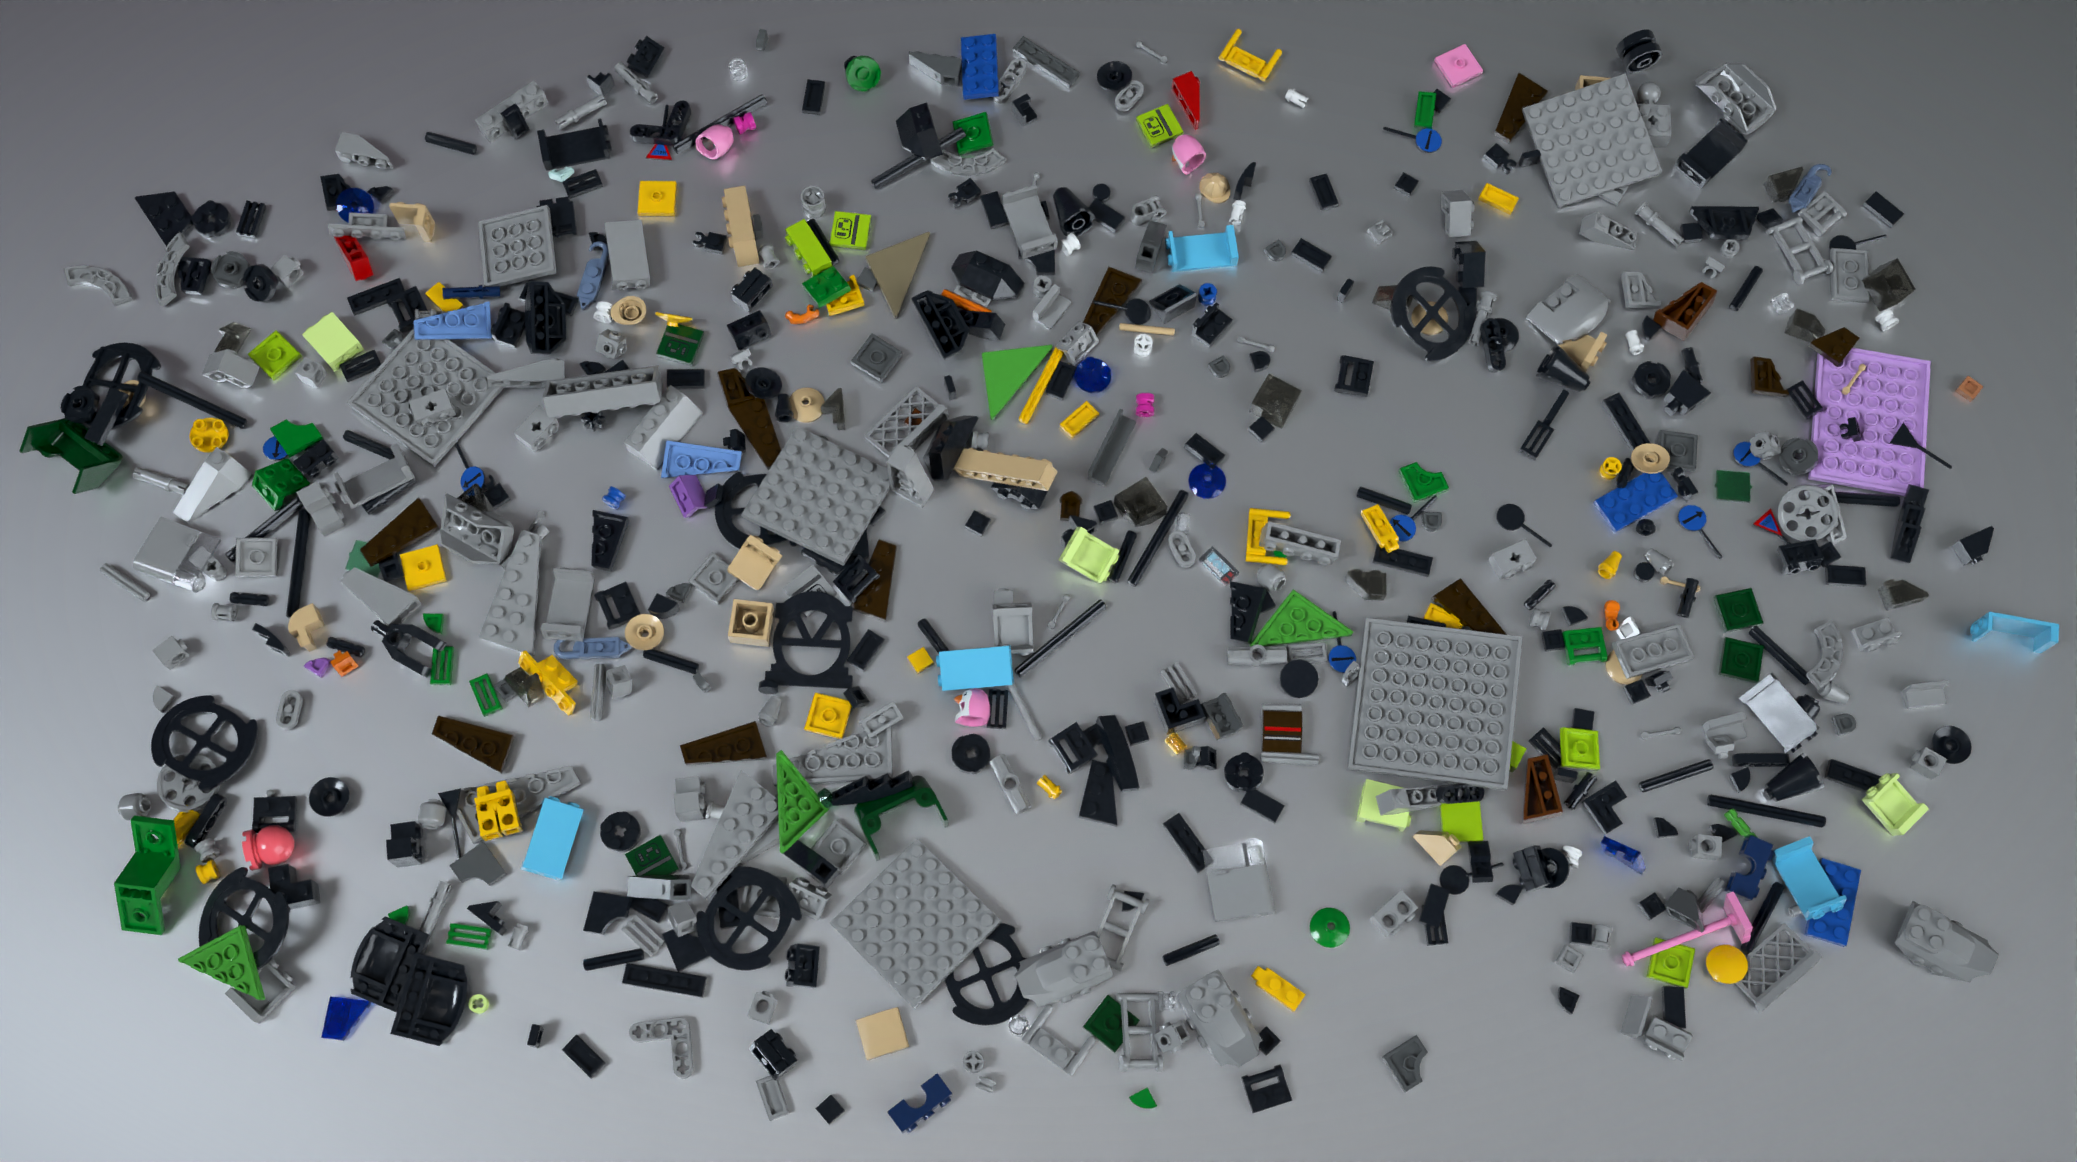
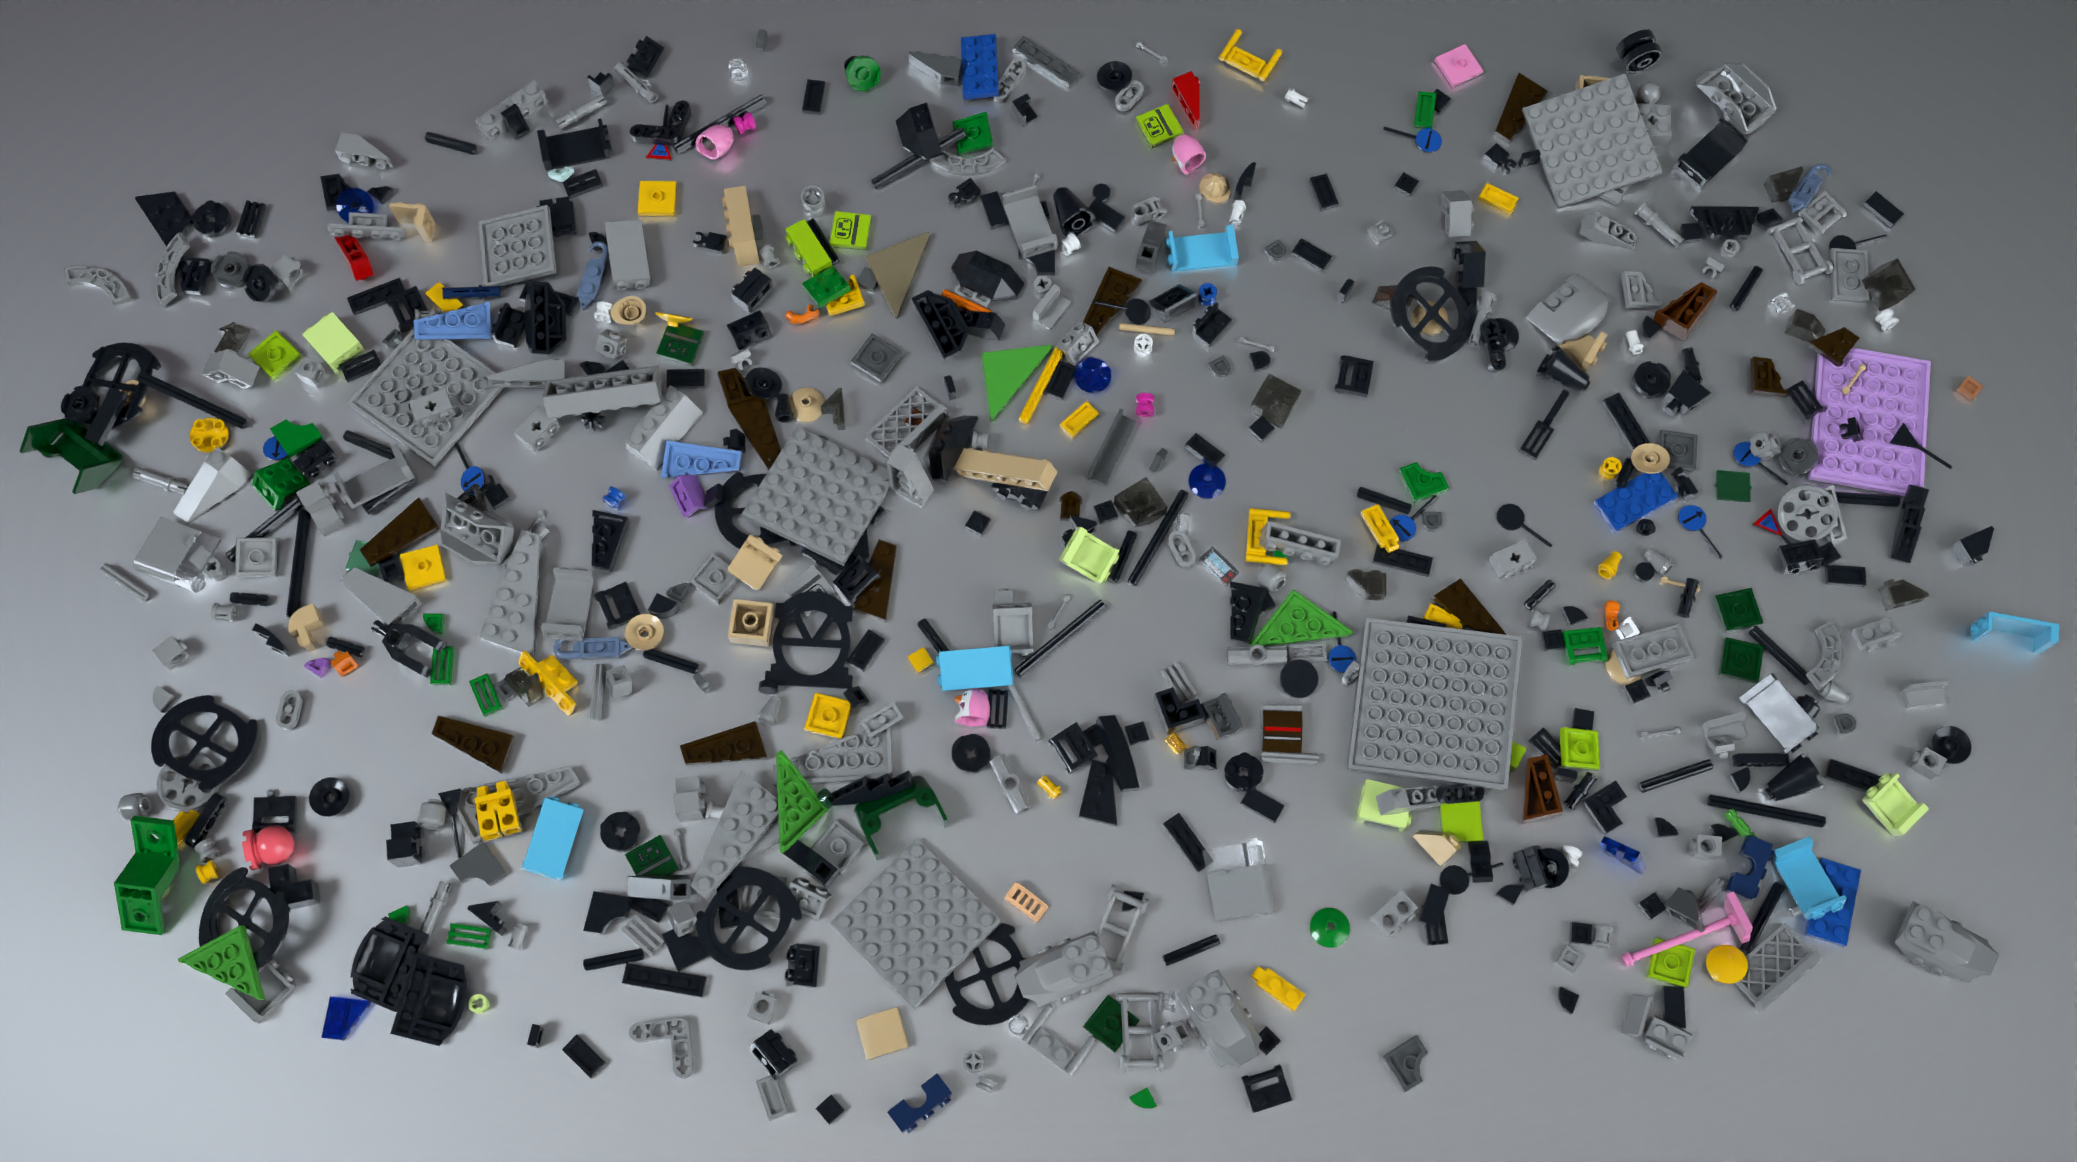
(1015, 903): none -> light nougat slope

